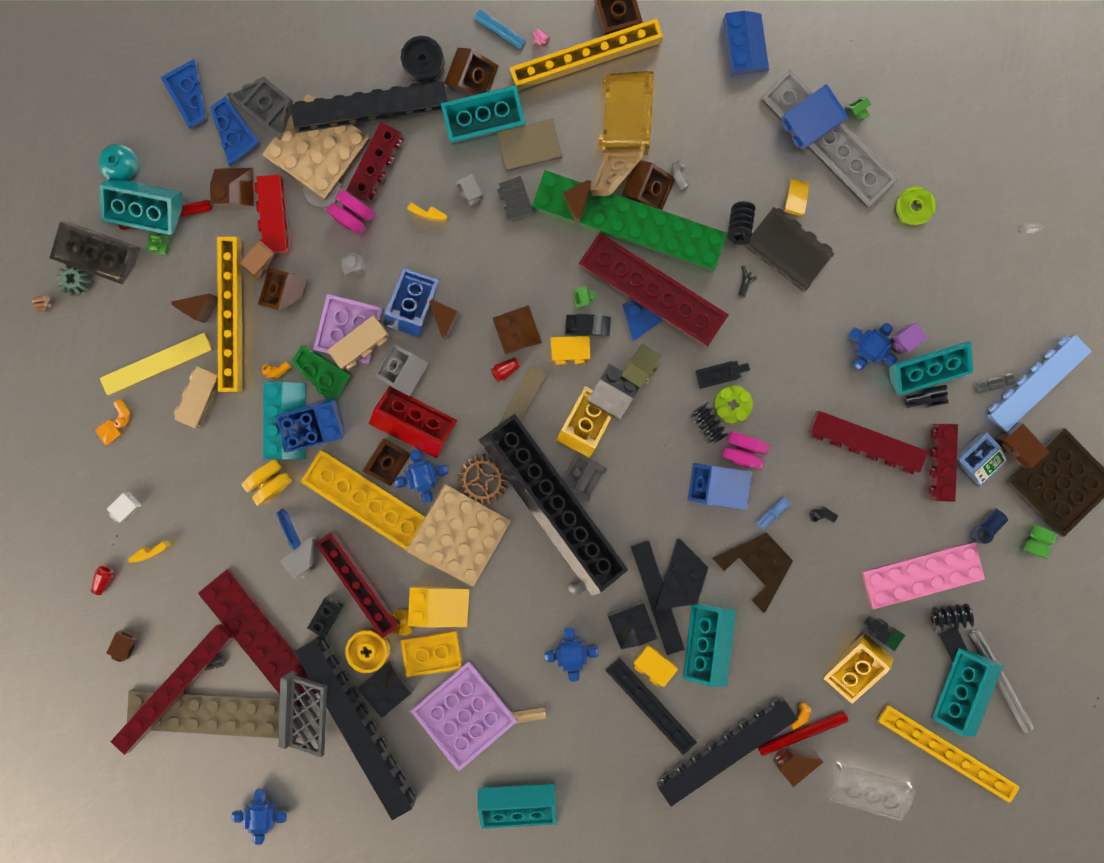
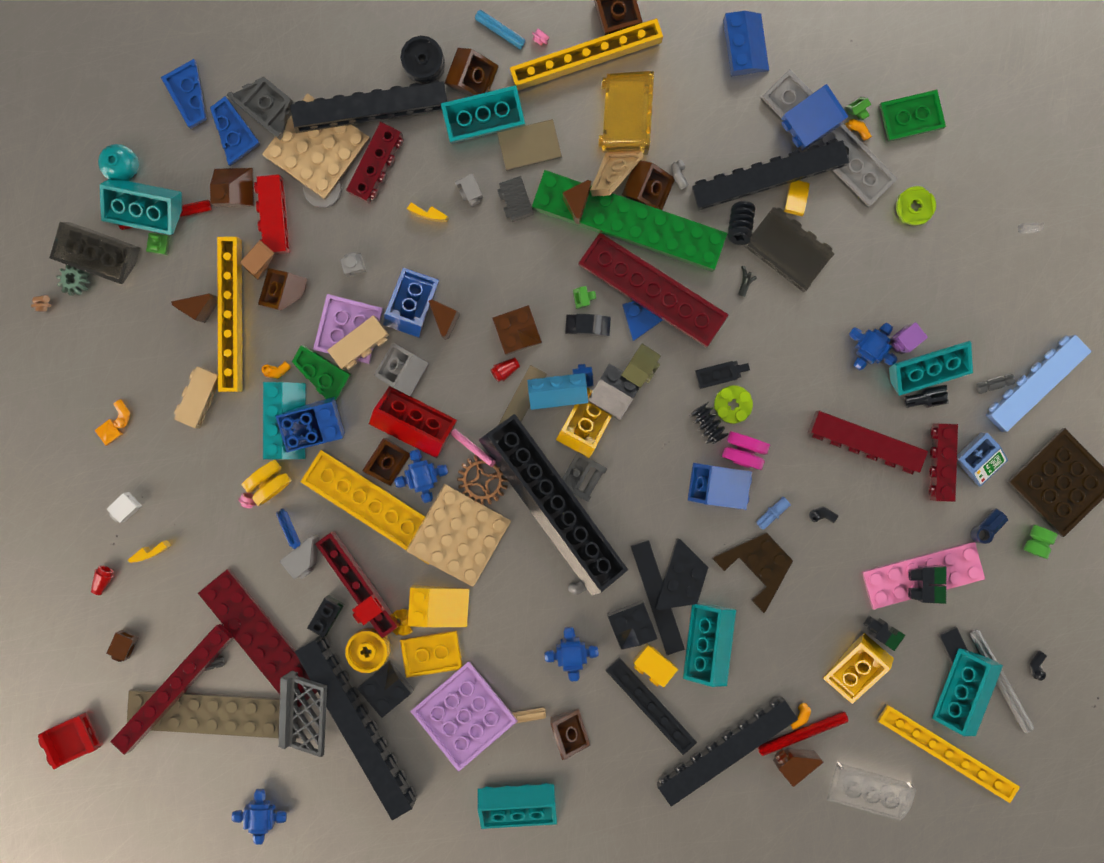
(68, 740): none -> red panel
(156, 364): light yellow tile -> none
(246, 500): none -> bright pink plate
(349, 213): dark pink wheel -> none
(367, 610): none -> red brick
(473, 448): none -> bright pink bar
(557, 391): none -> dark azure brick
(569, 733): none -> reddish brown slope
(570, 349): yellow brick -> none
(588, 373): none -> blue tile
(770, 175): none -> black brick
(859, 126): none -> light orange arm
(912, 115): none -> green plate
(928, 575): none -> black hips
(950, 616): black piece -> none
(1023, 445): reddish brown slope -> none
(1036, 667): none -> black arm

